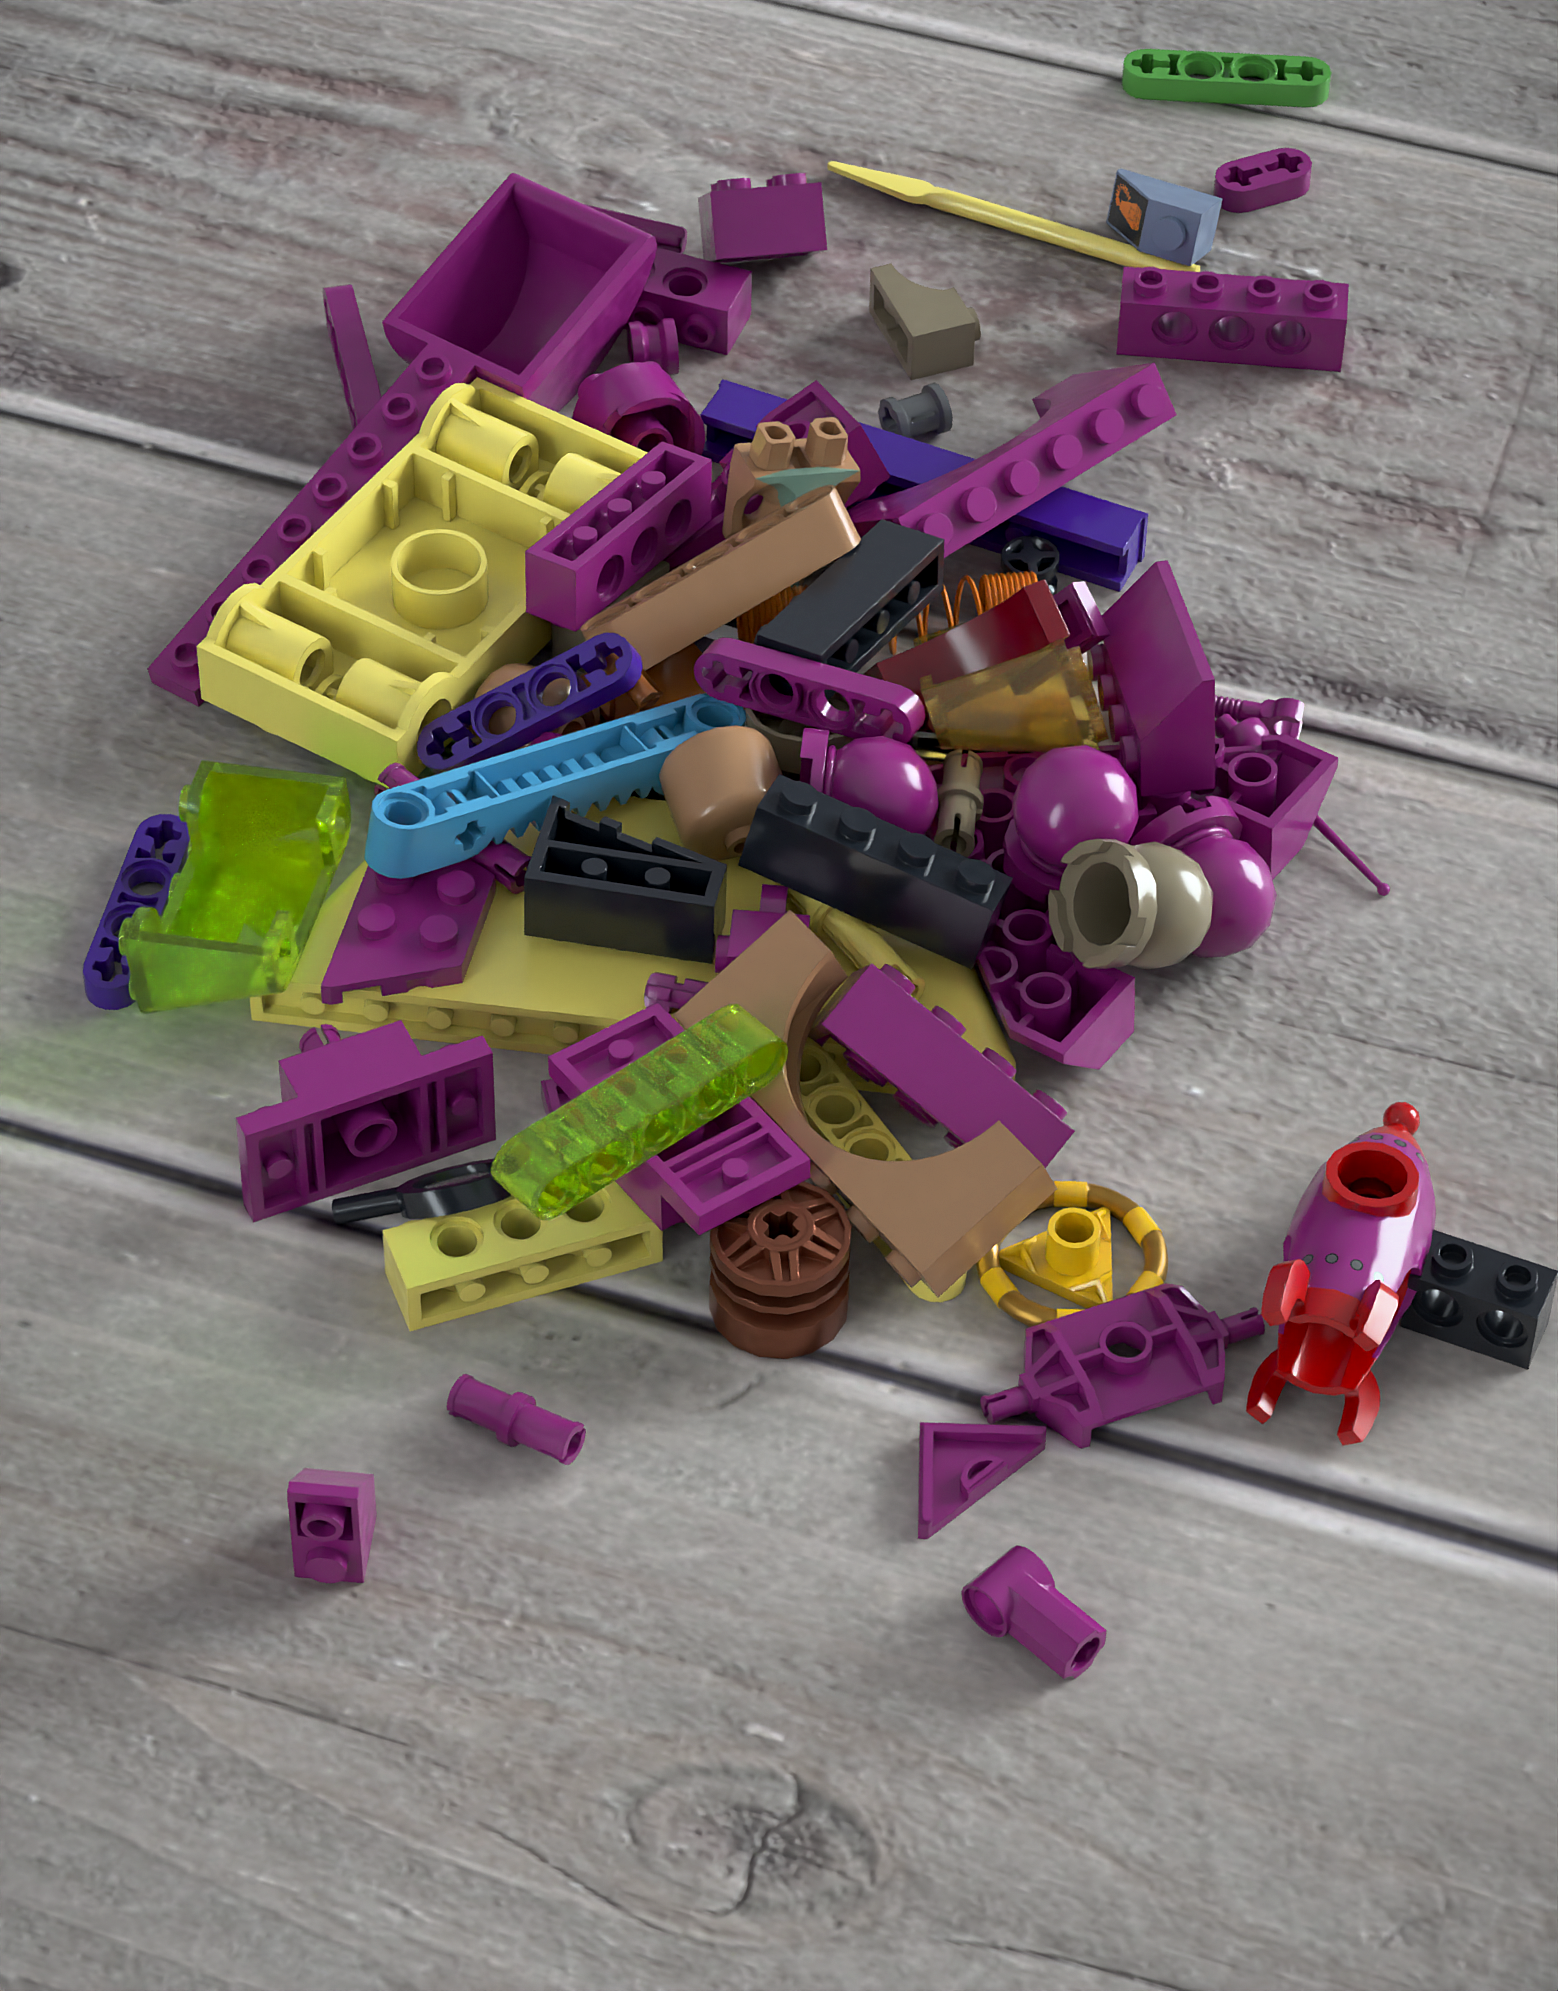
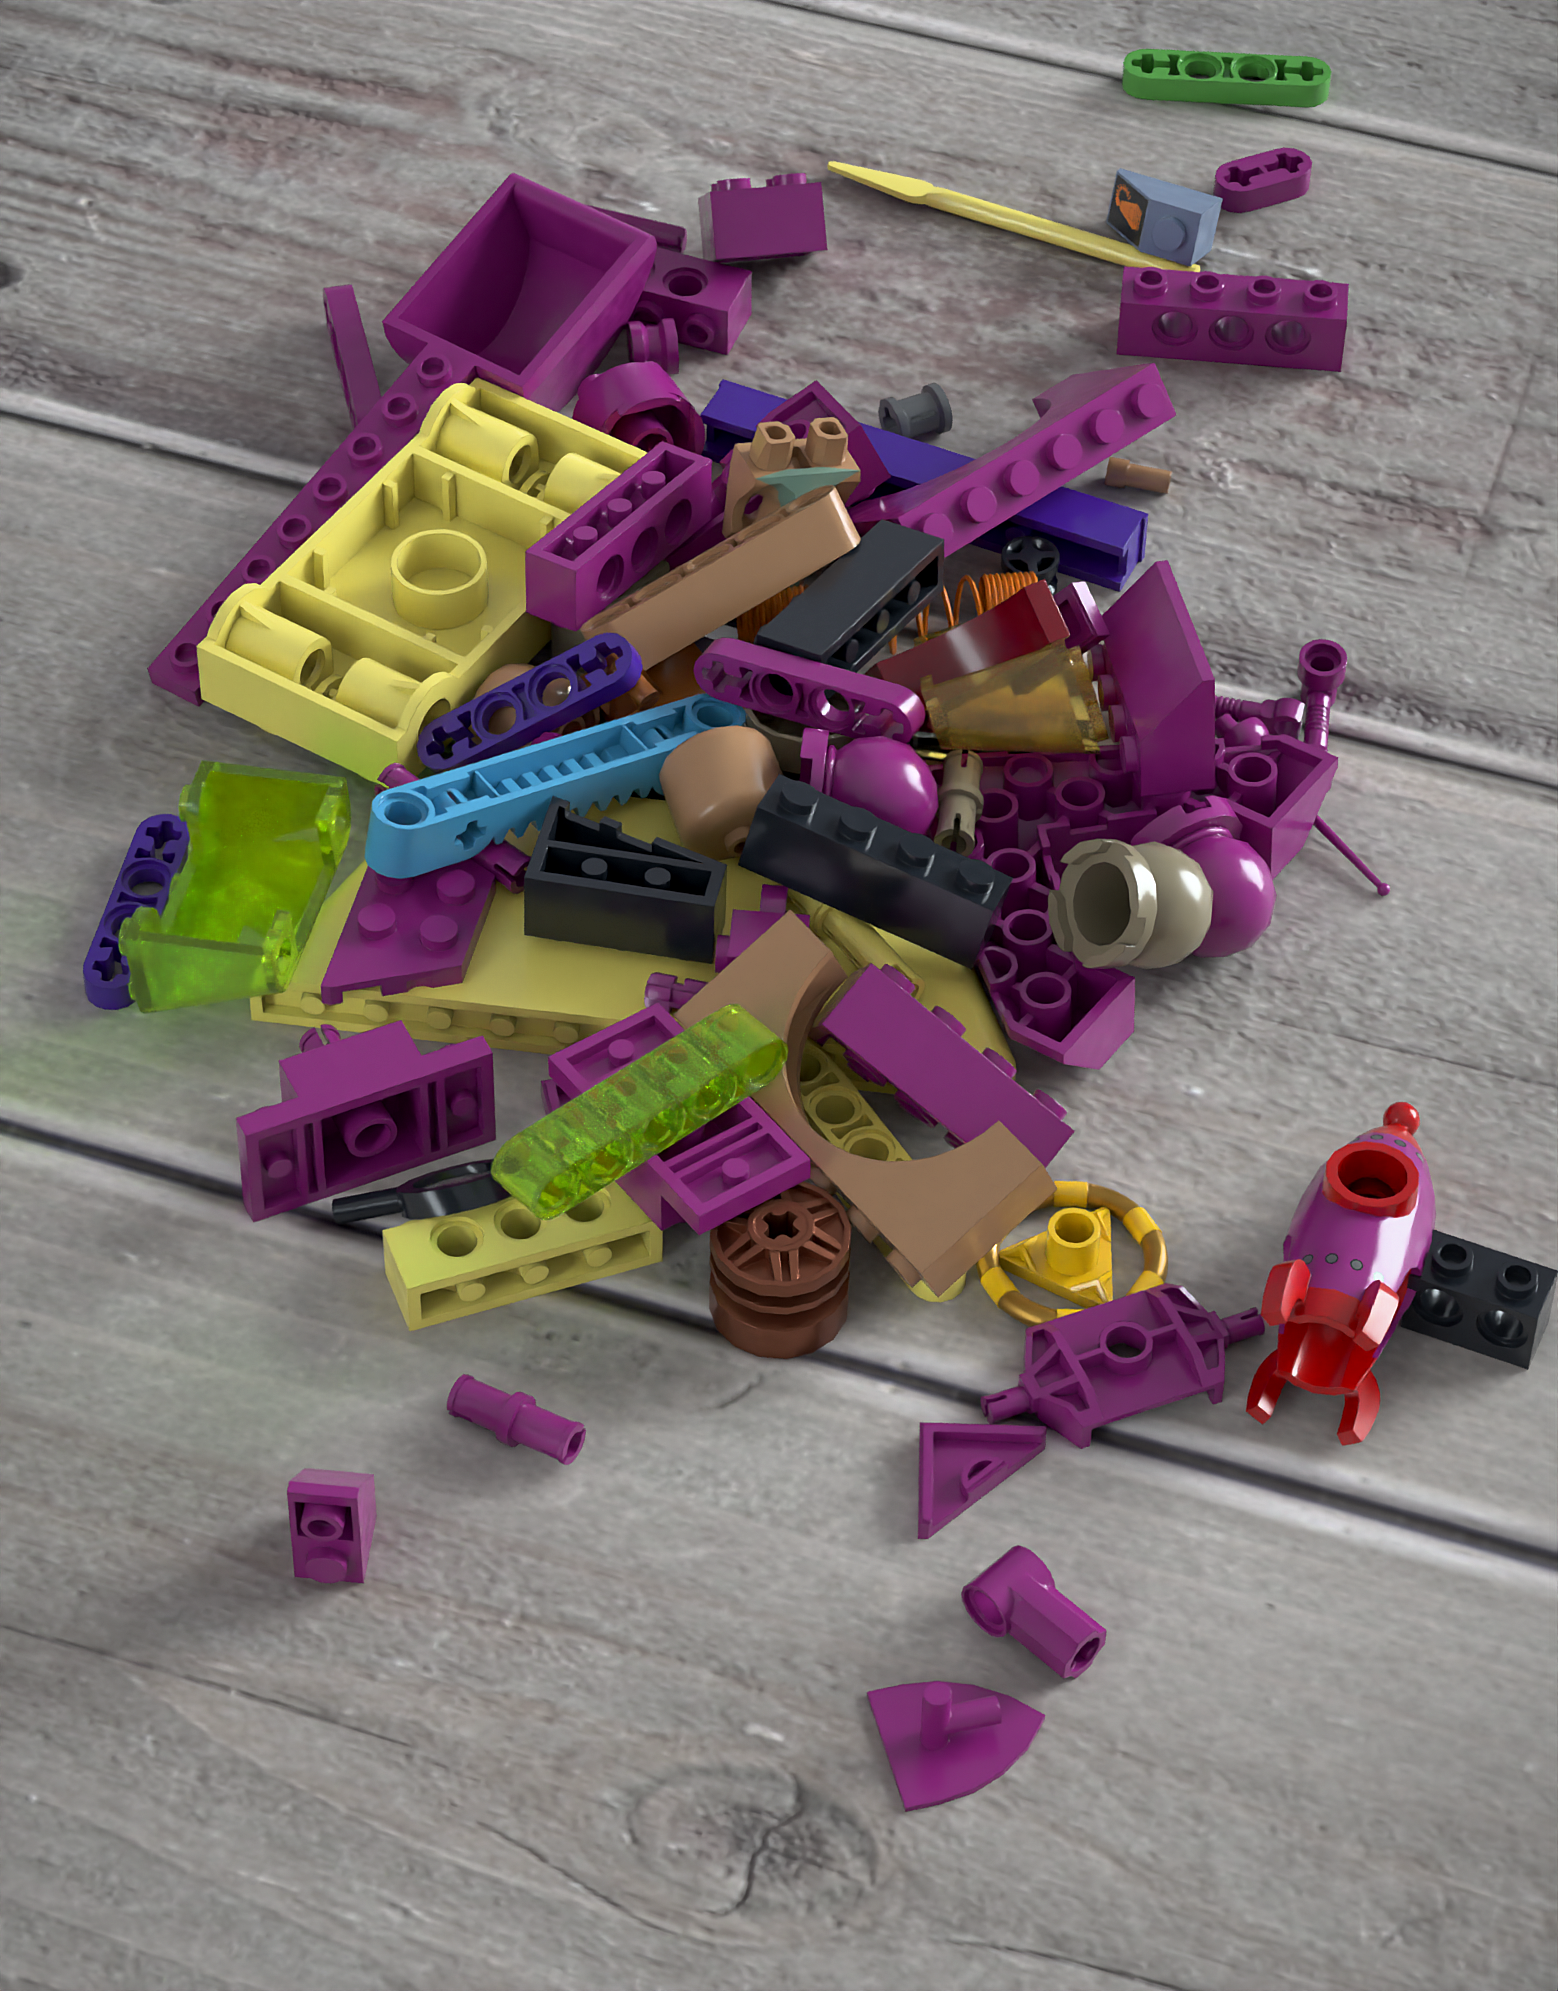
(923, 325): dark tan arch -> none
(949, 1738): none -> magenta shield
(1063, 801): magenta tile -> none
(1123, 473): none -> medium nougat piece
(1321, 672): none -> magenta brick

